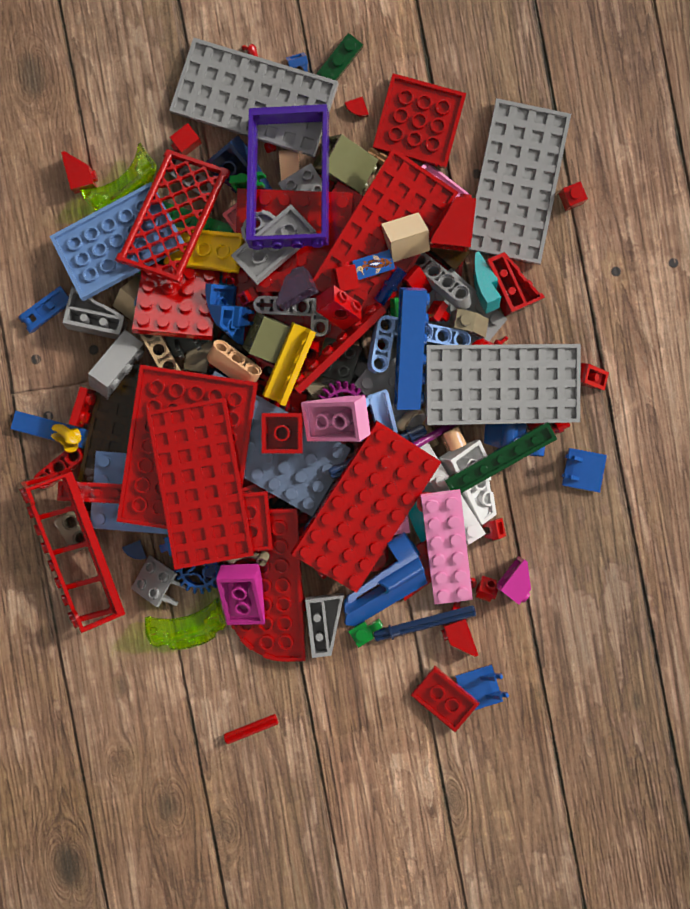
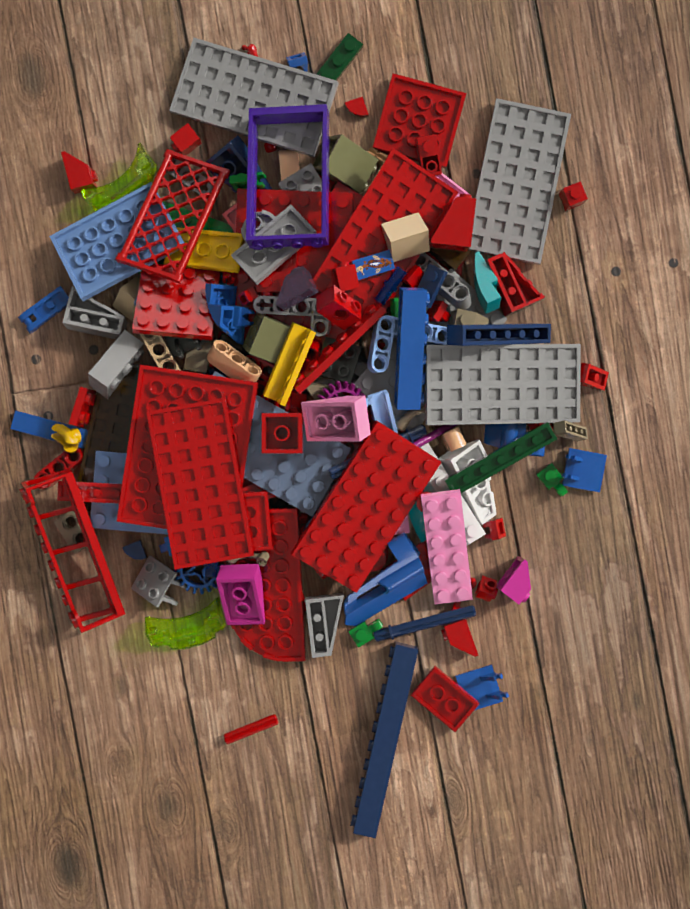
(385, 739): none -> dark blue brick
(428, 153): none -> red slope
(432, 281): none -> dark blue plate
(498, 334): none -> dark blue brick
(550, 478): none -> green plate
(570, 431): none -> dark tan piece

